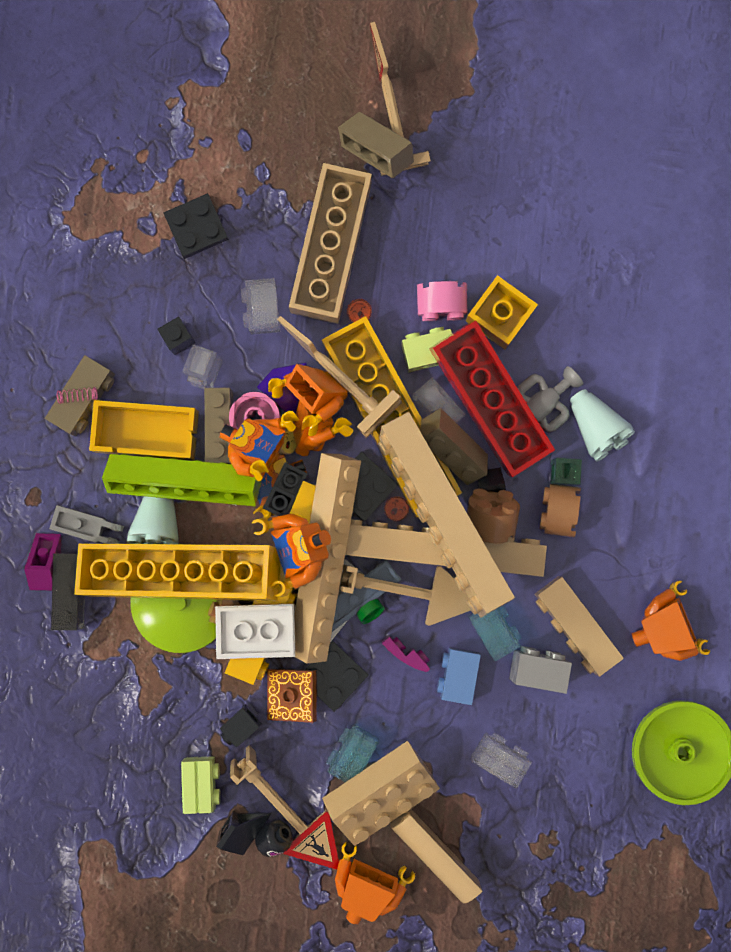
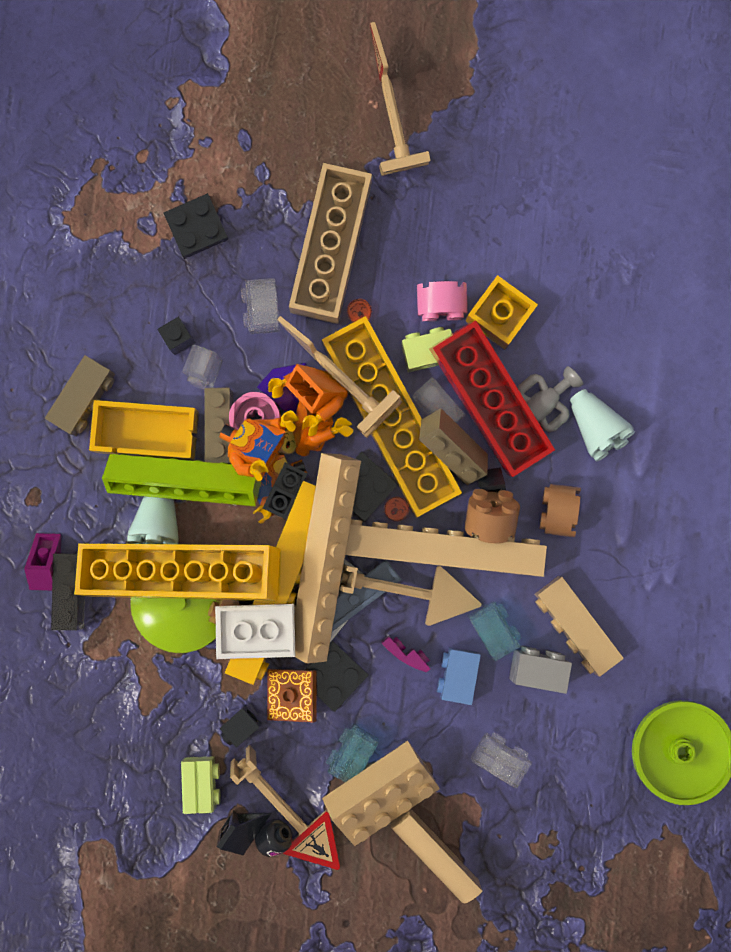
(82, 525): light grey hinge -> none
(93, 394): bright pink piece -> none
(299, 548): orange torso -> none
(368, 890): orange torso -> none
(370, 611): green piece -> none
(376, 144): dark tan brick -> none
(444, 515): tan brick -> none
(566, 471): clear green brick -> none
(669, 628): orange torso -> none

